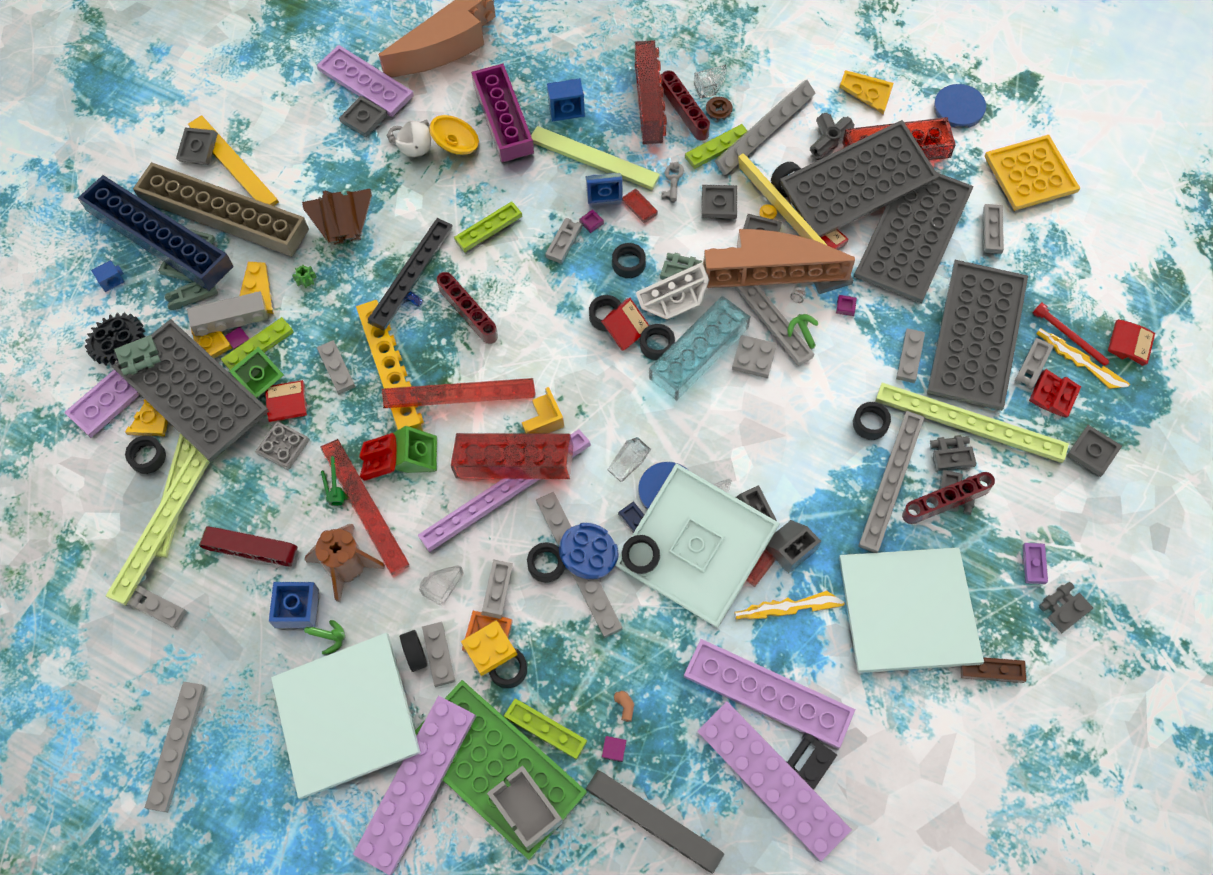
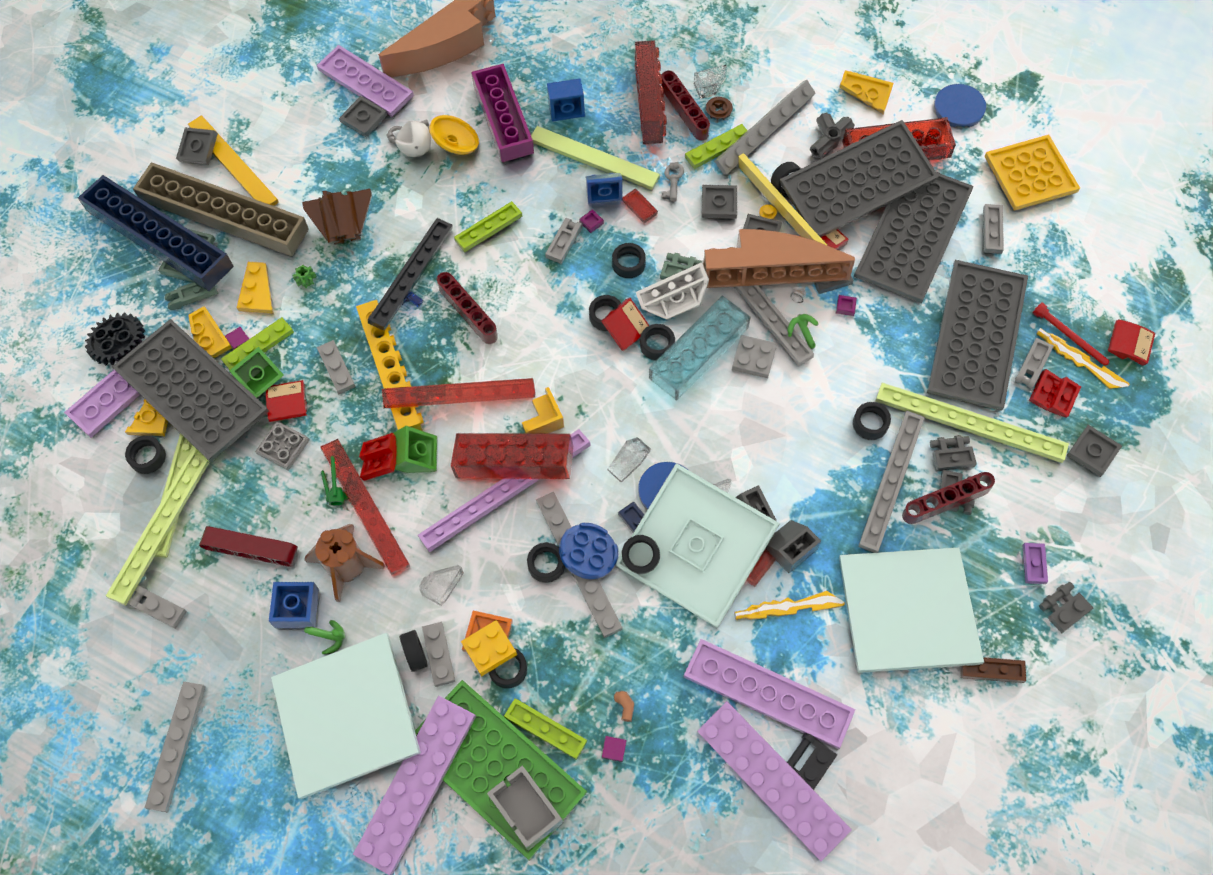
(108, 275): blue brick -> none
(137, 351): sand green plate -> none
(227, 314): light grey brick -> none
(497, 589): light grey plate -> none
(655, 821): dark grey beam -> none
(910, 355): light grey plate -> none

